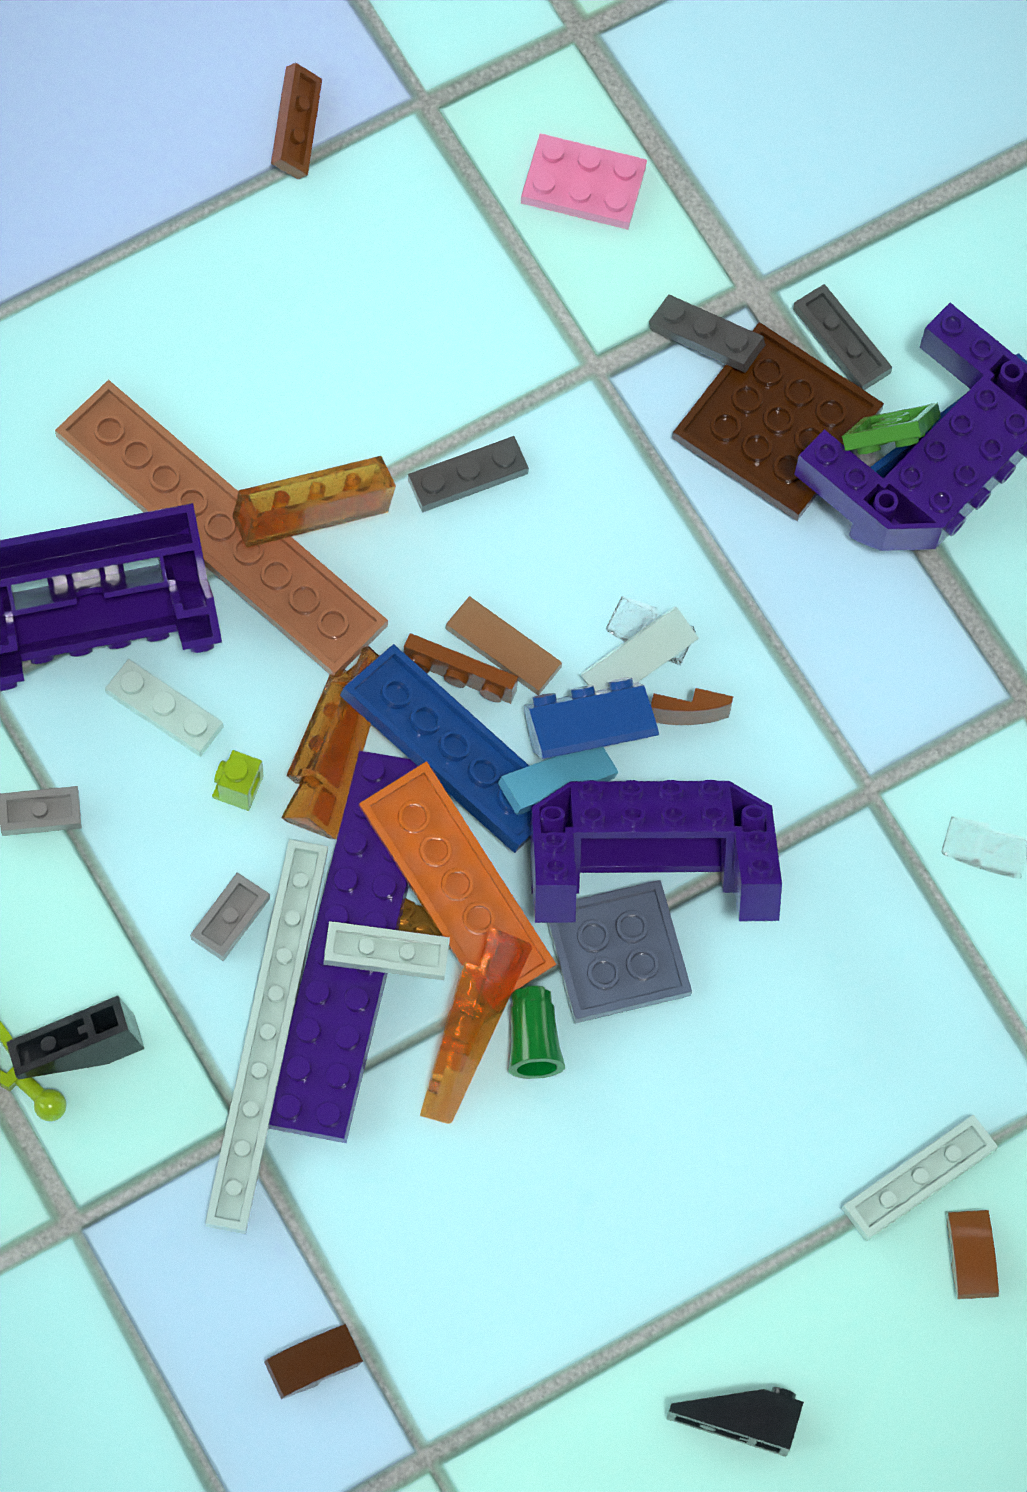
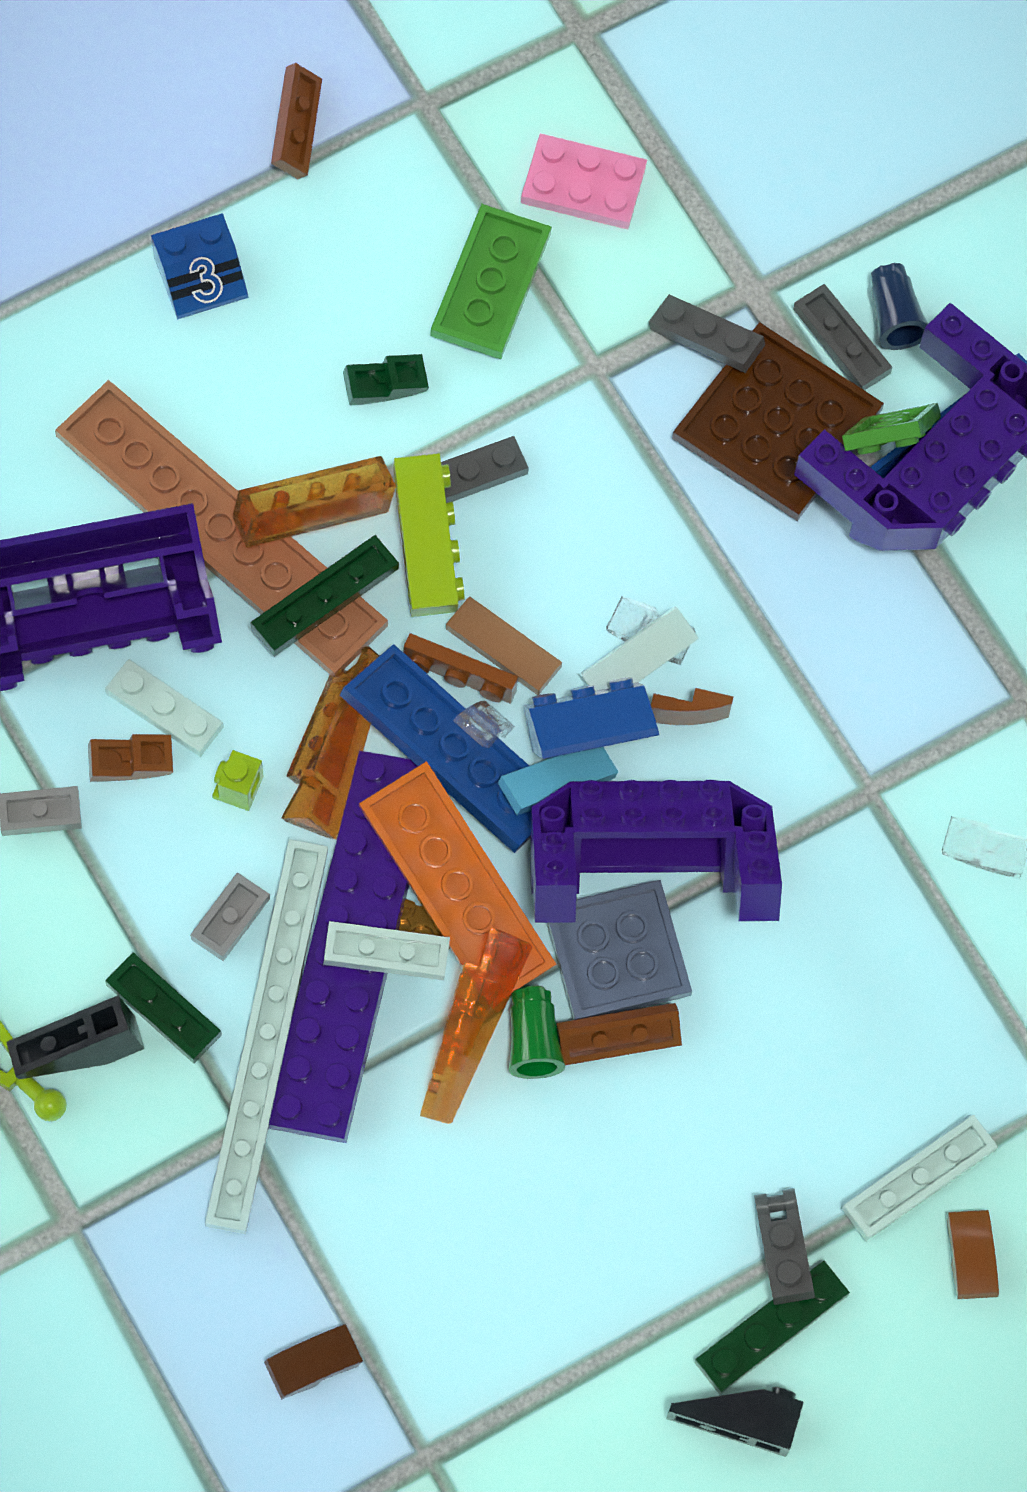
(131, 759): none -> dark orange slope
(163, 1008): none -> dark green plate
(199, 266): none -> blue slope
(324, 595): none -> dark green plate
(386, 381): none -> dark green slope
(426, 535): none -> lime brick
(484, 723): none -> clear slope
(491, 281): none -> bright green plate
(619, 1034): none -> dark orange plate
(769, 1331): none -> dark green plate
(784, 1248): none -> dark grey plate
(897, 308): none -> dark blue plant

